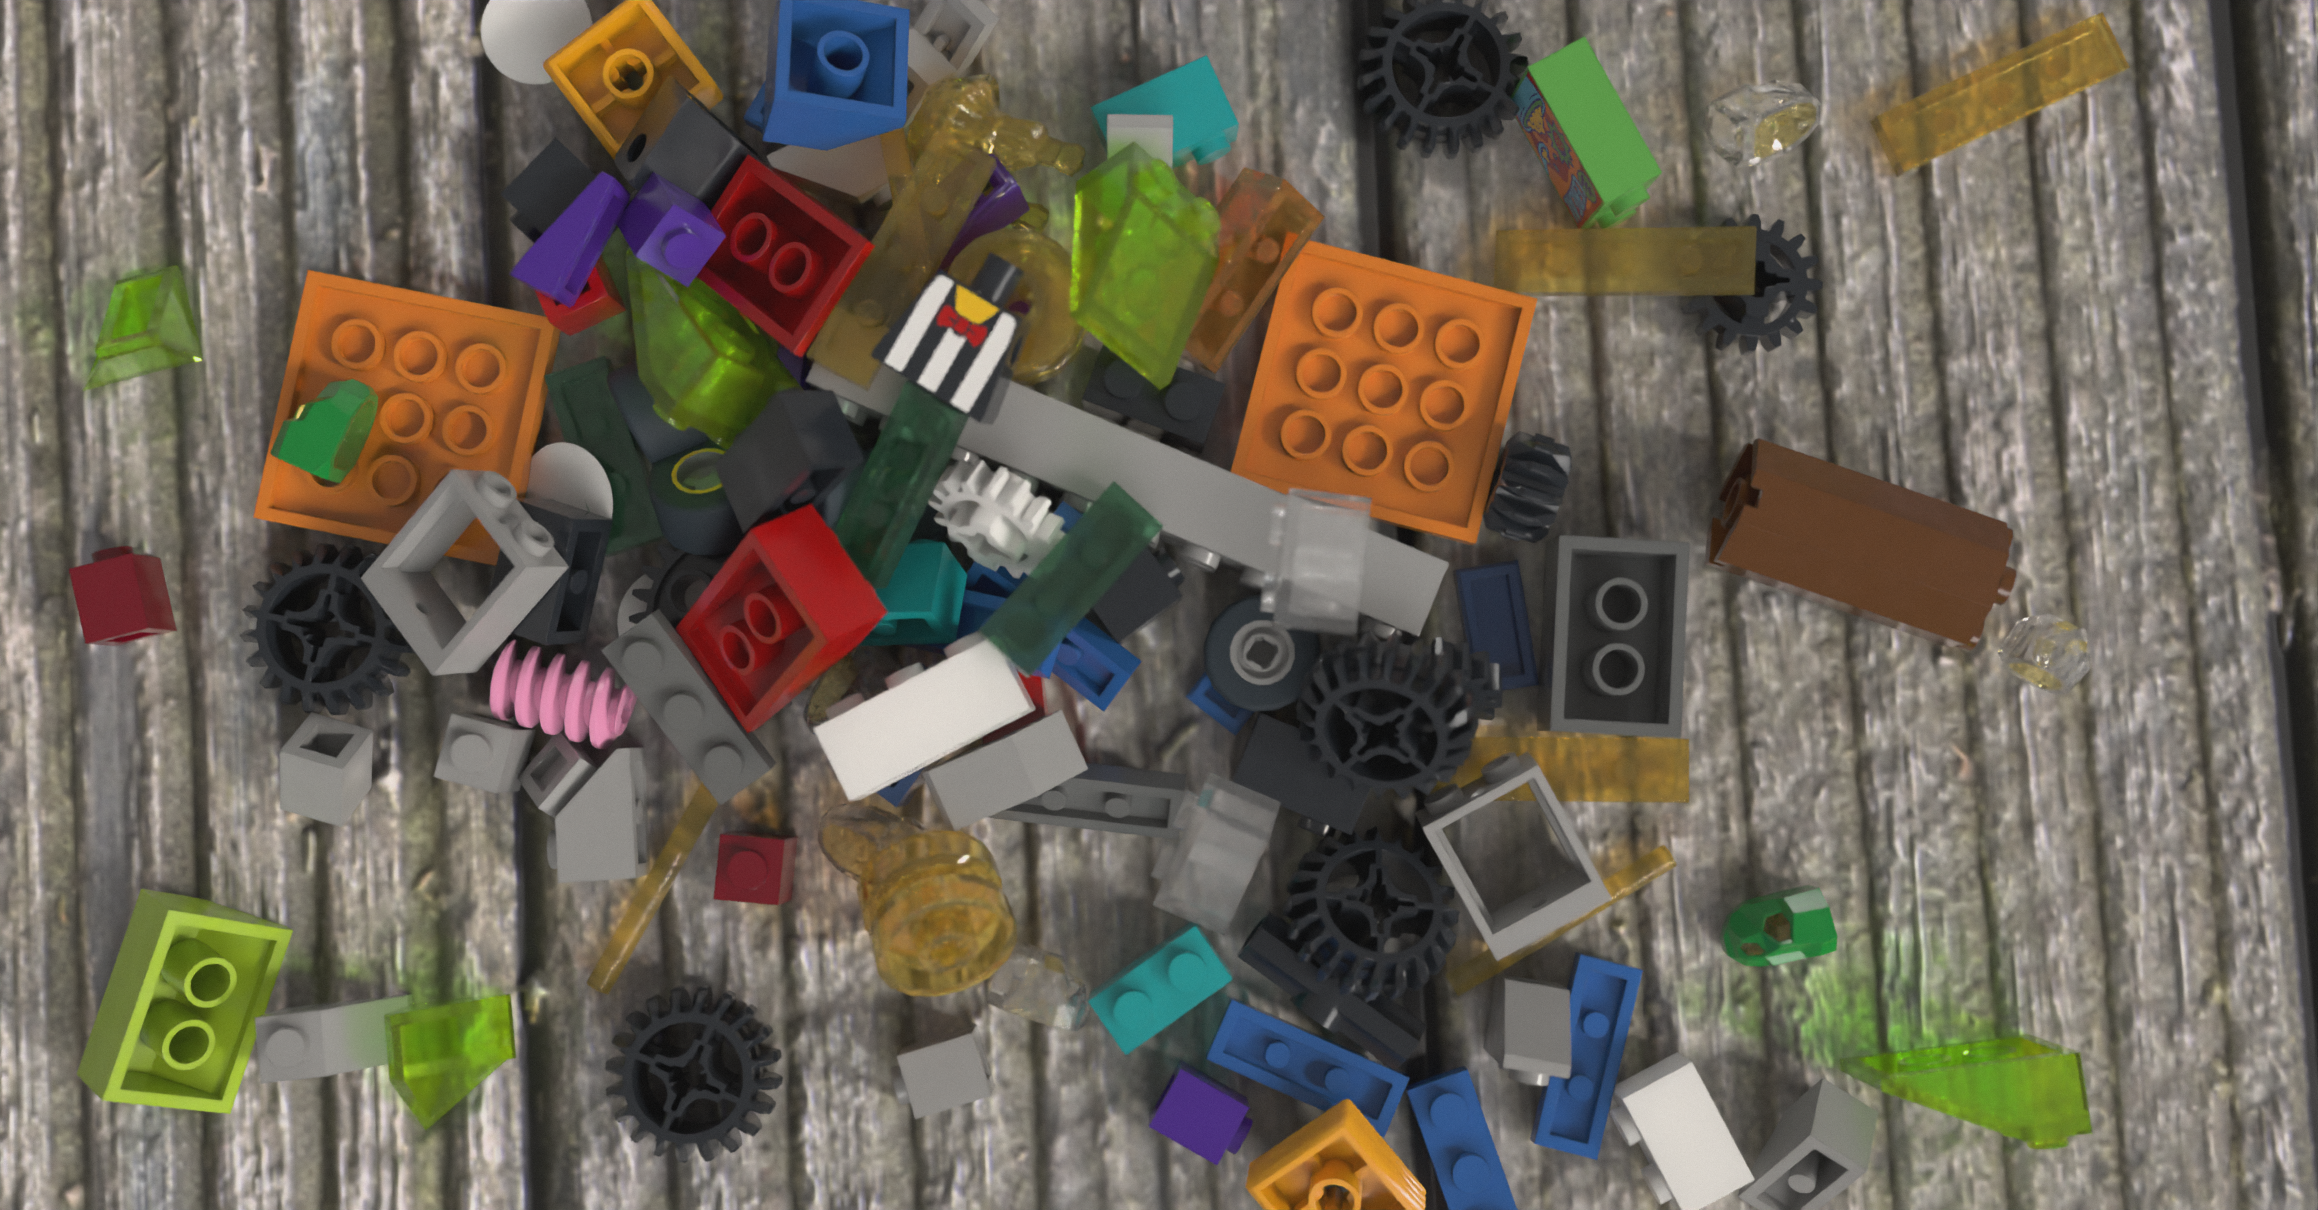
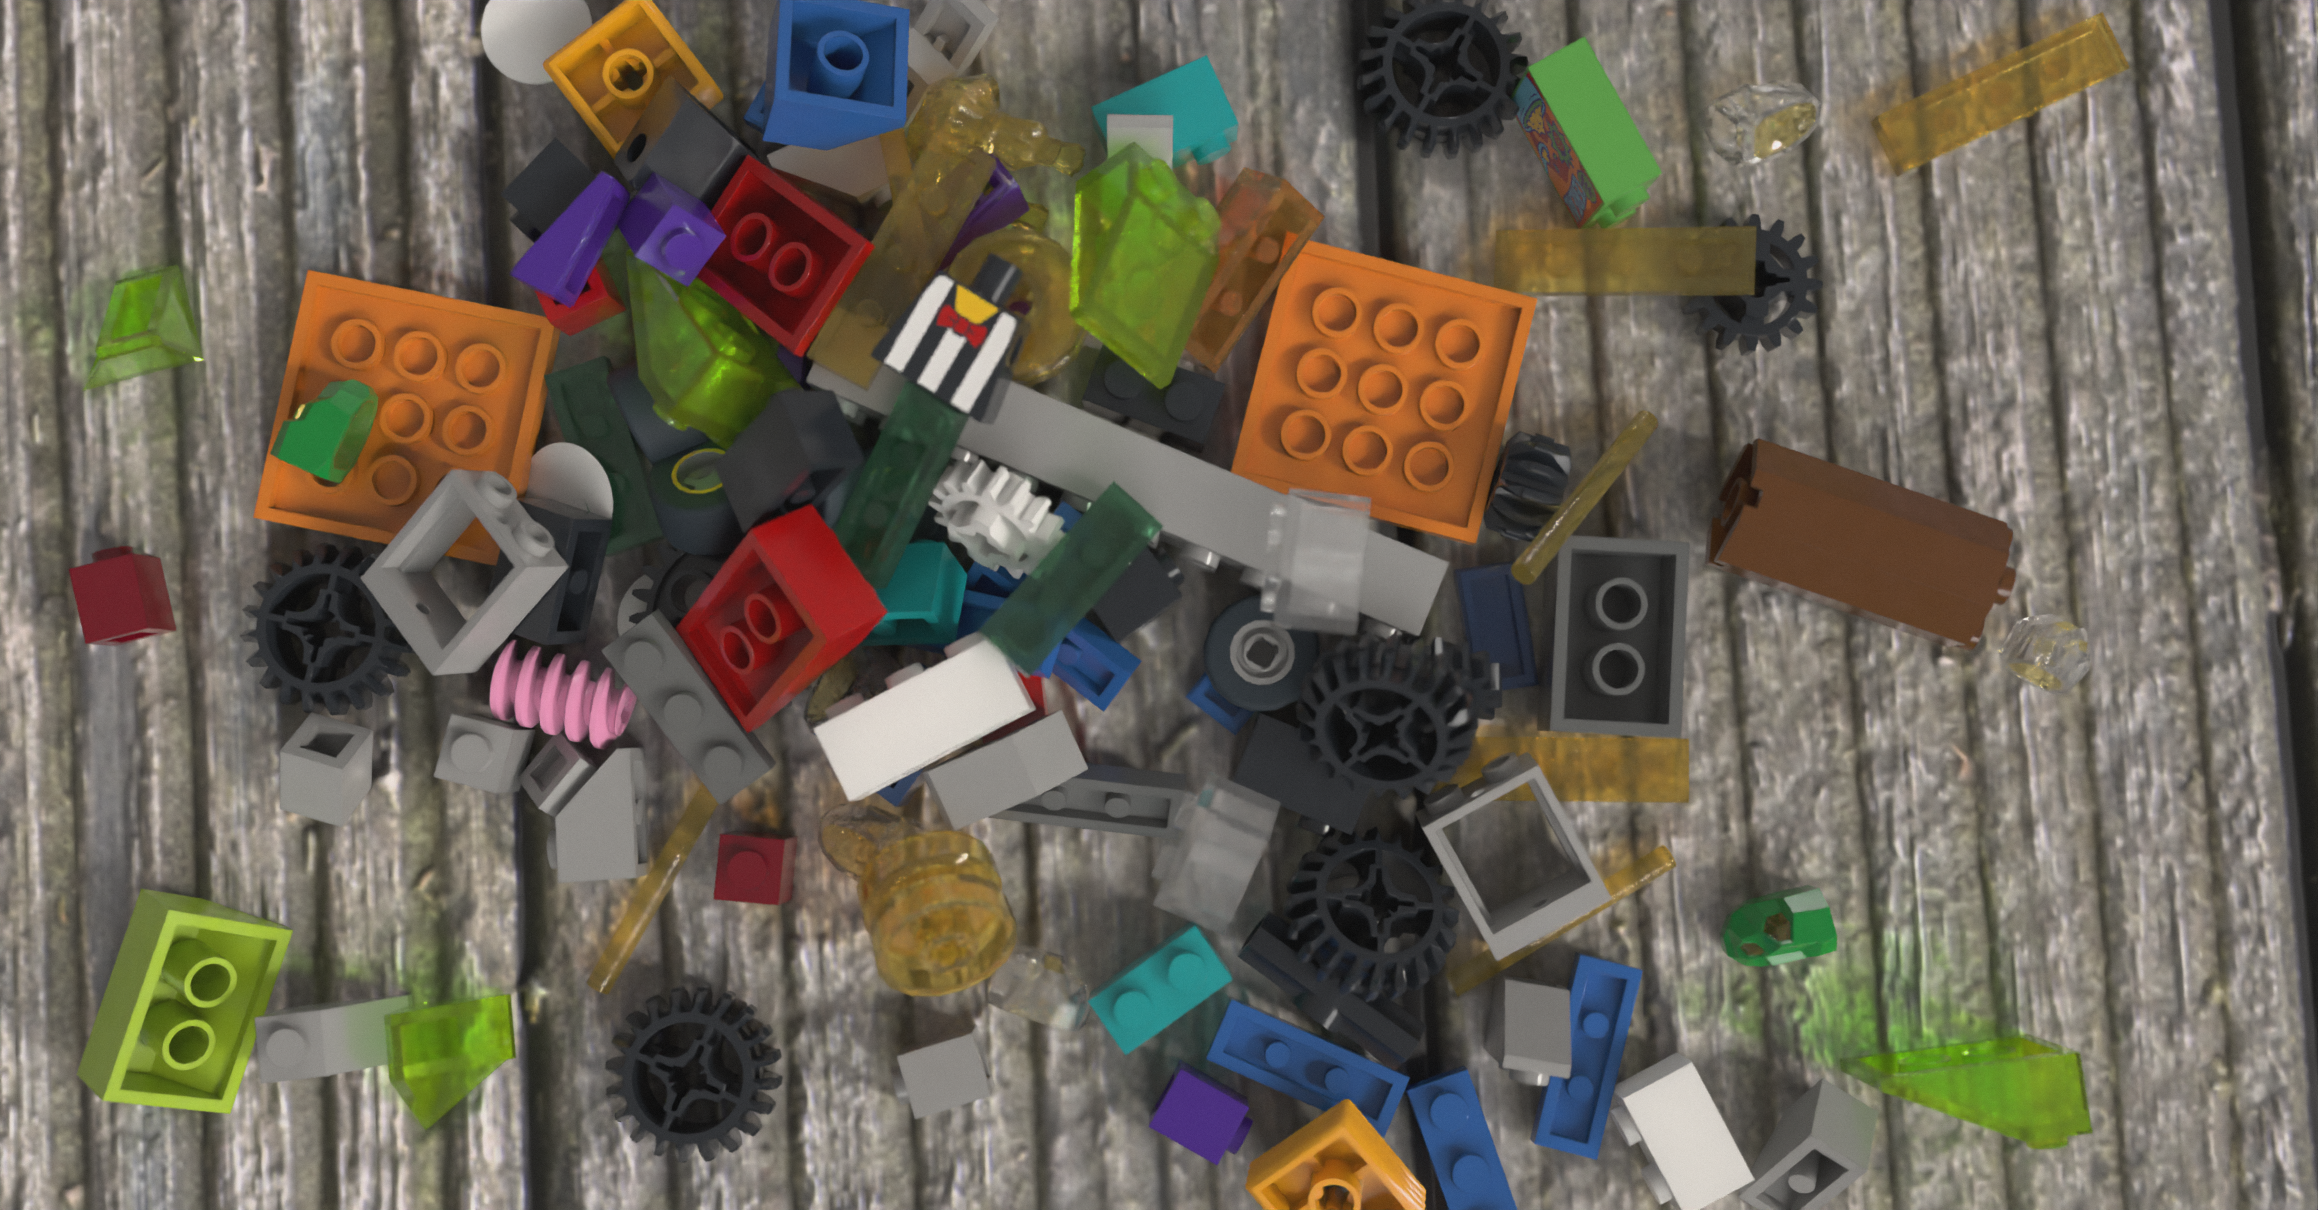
(1584, 498): none -> clear yellow bar

